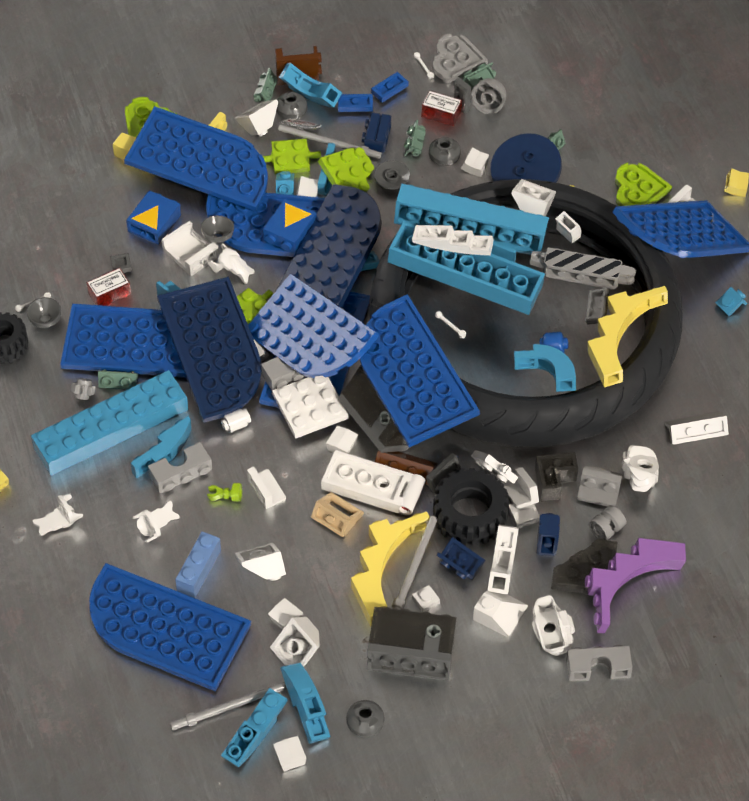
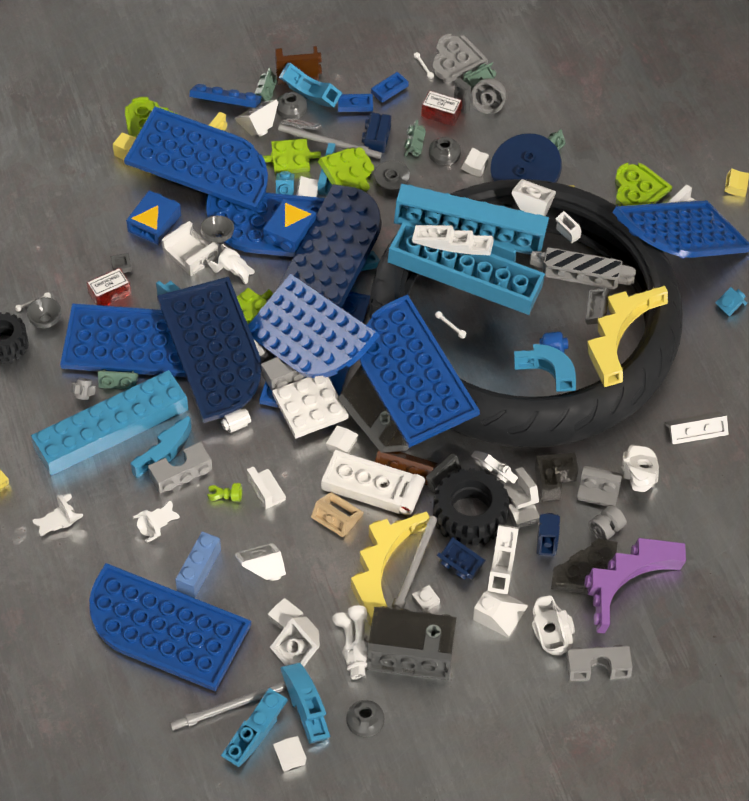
(231, 97): none -> blue plate
(355, 649): none -> white piece

